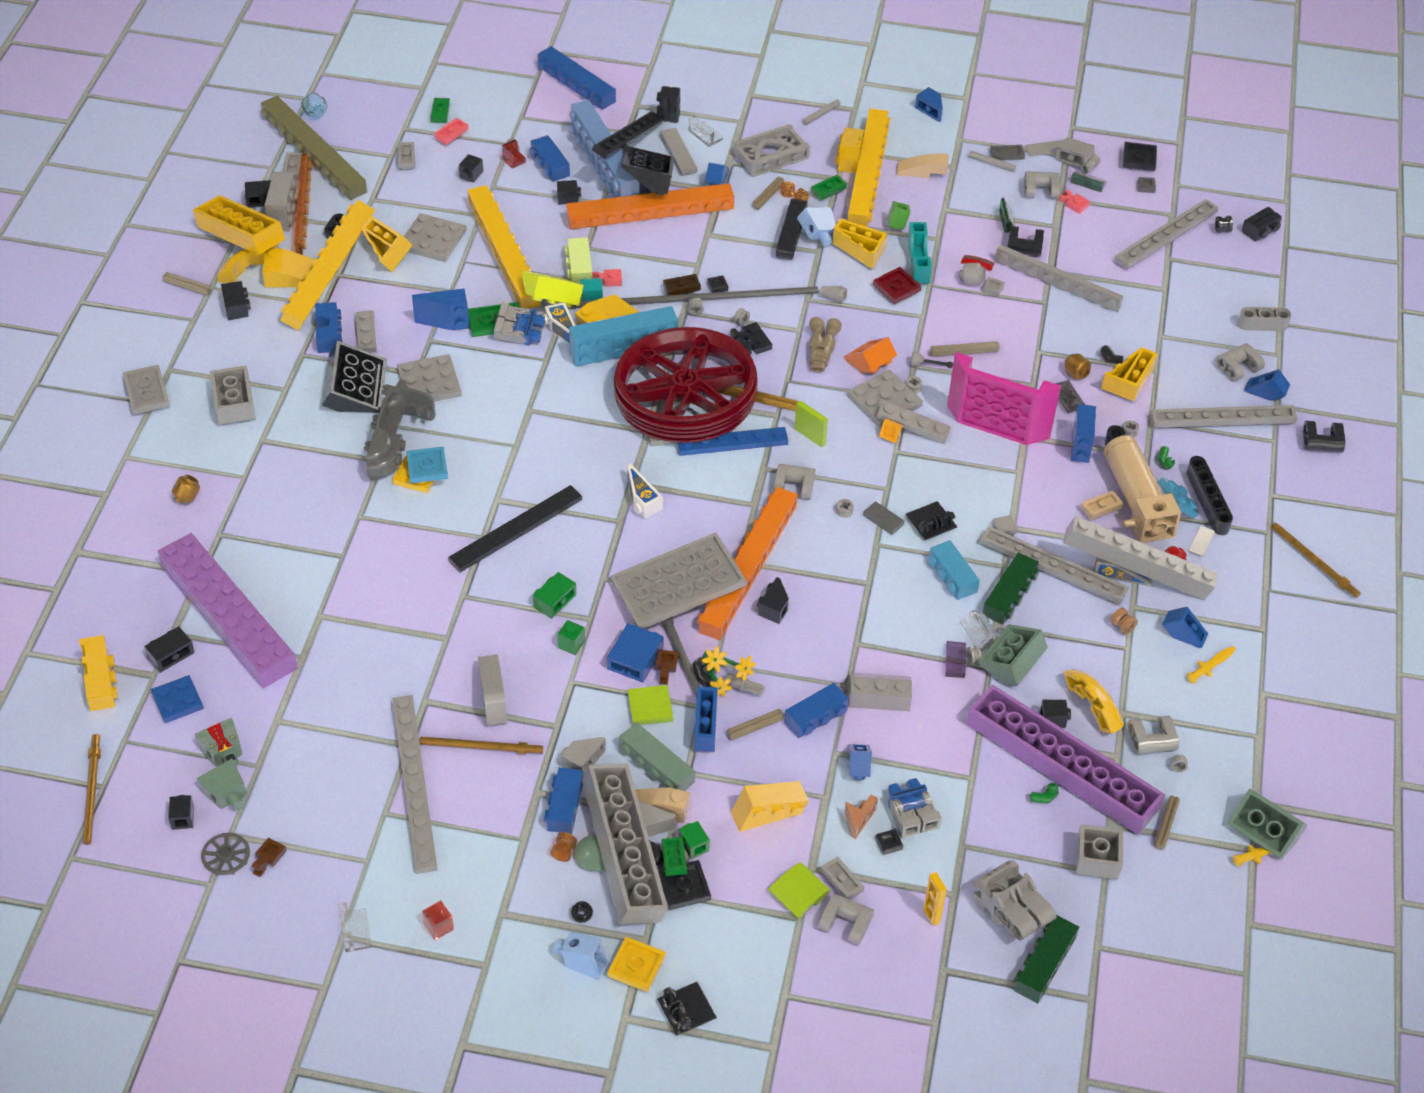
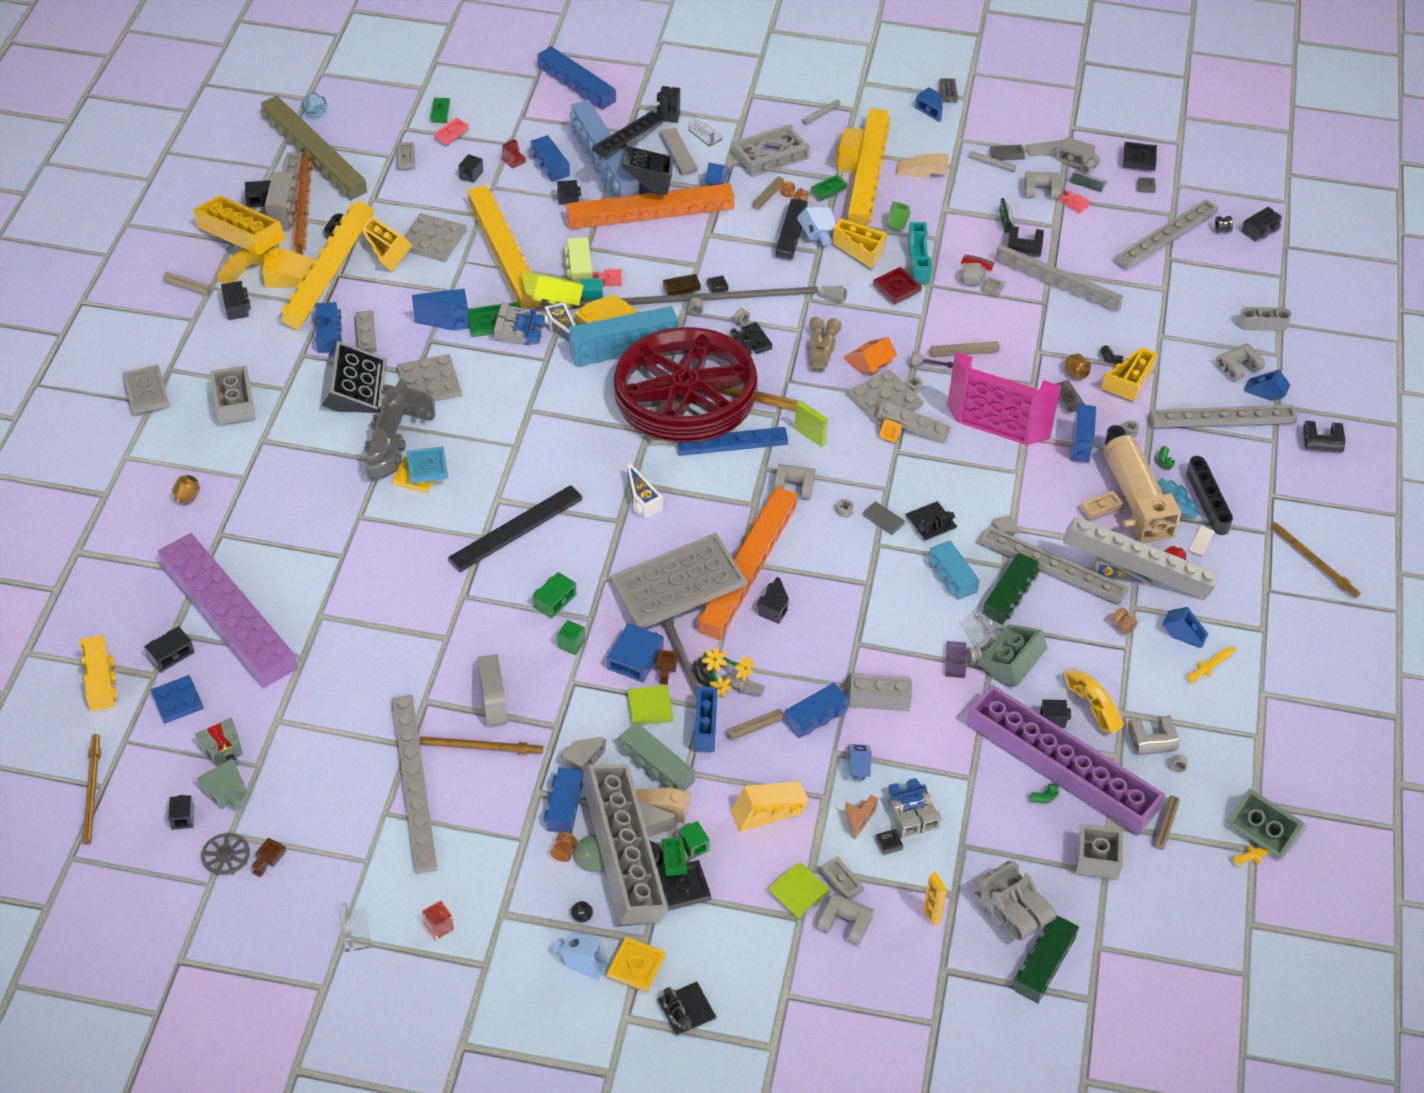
(942, 91): none -> dark grey tile

